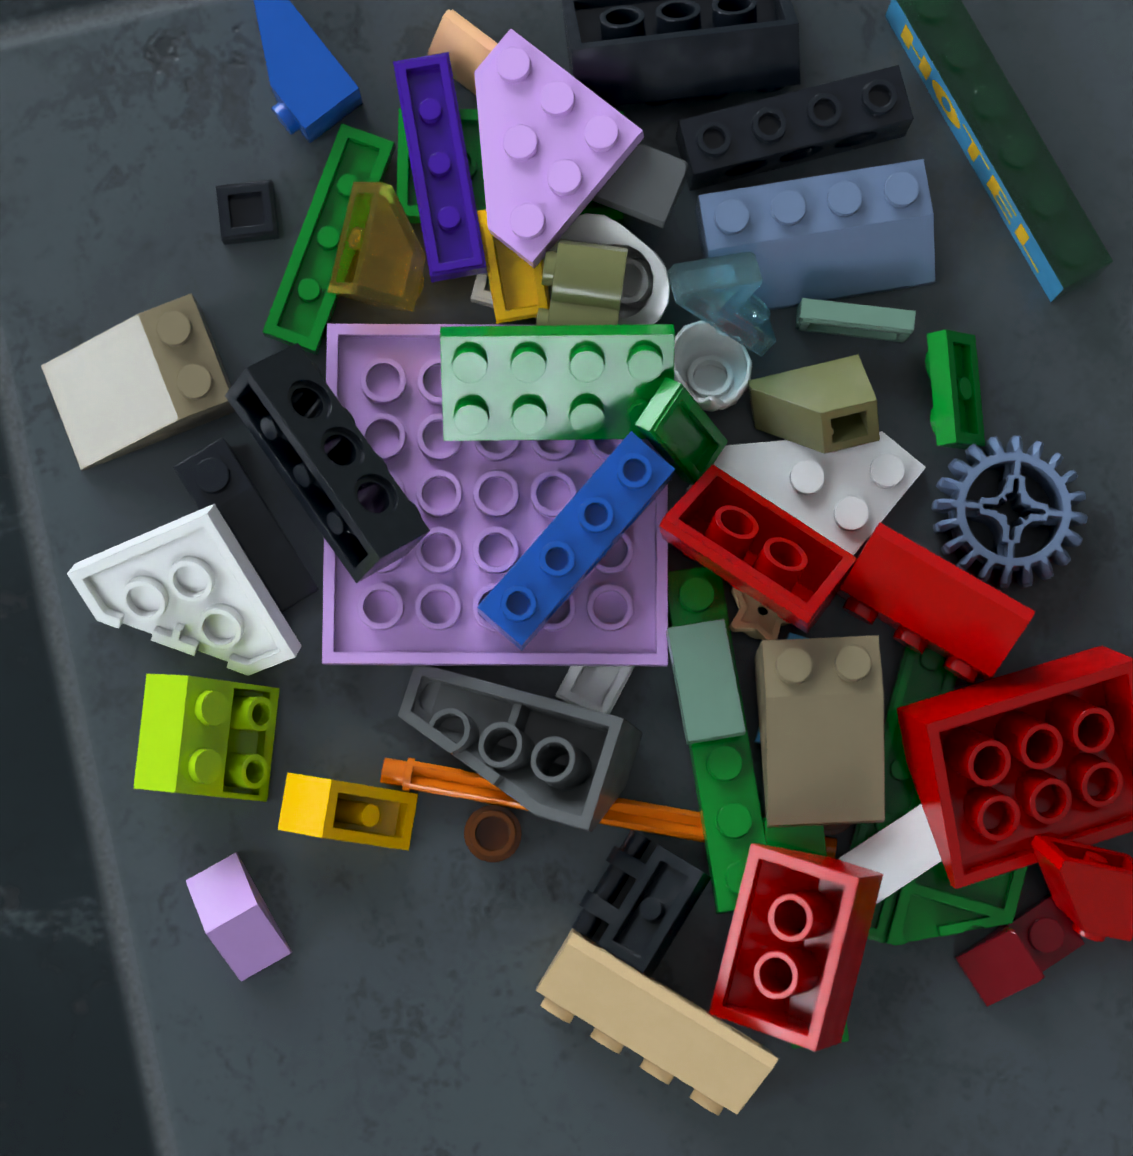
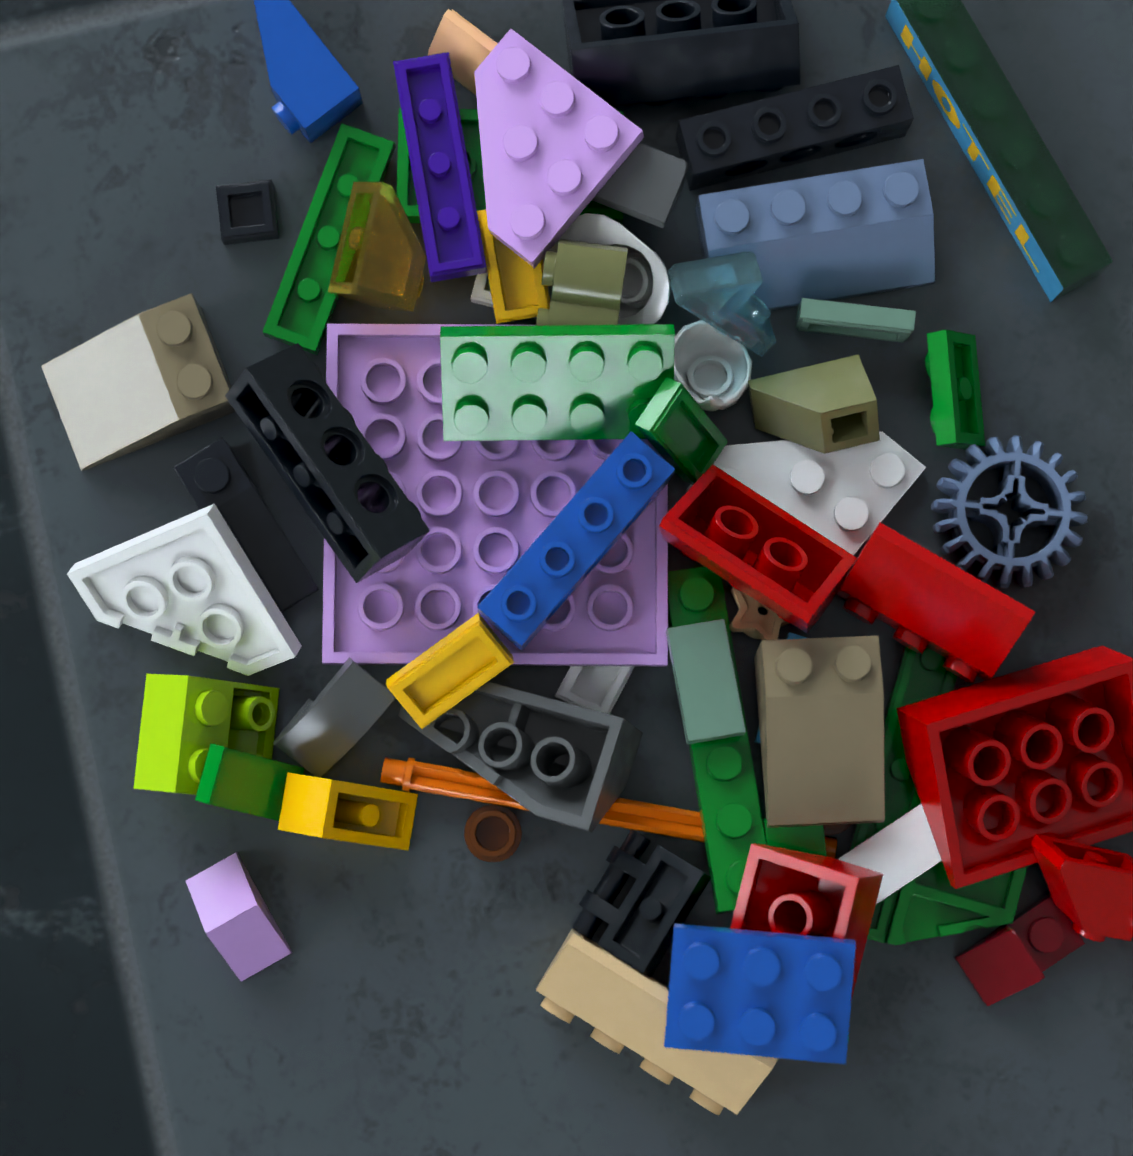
(244, 782): none -> green tile
(335, 719): none -> dark grey slope
(449, 671): none -> yellow tile
(760, 993): none -> blue plate

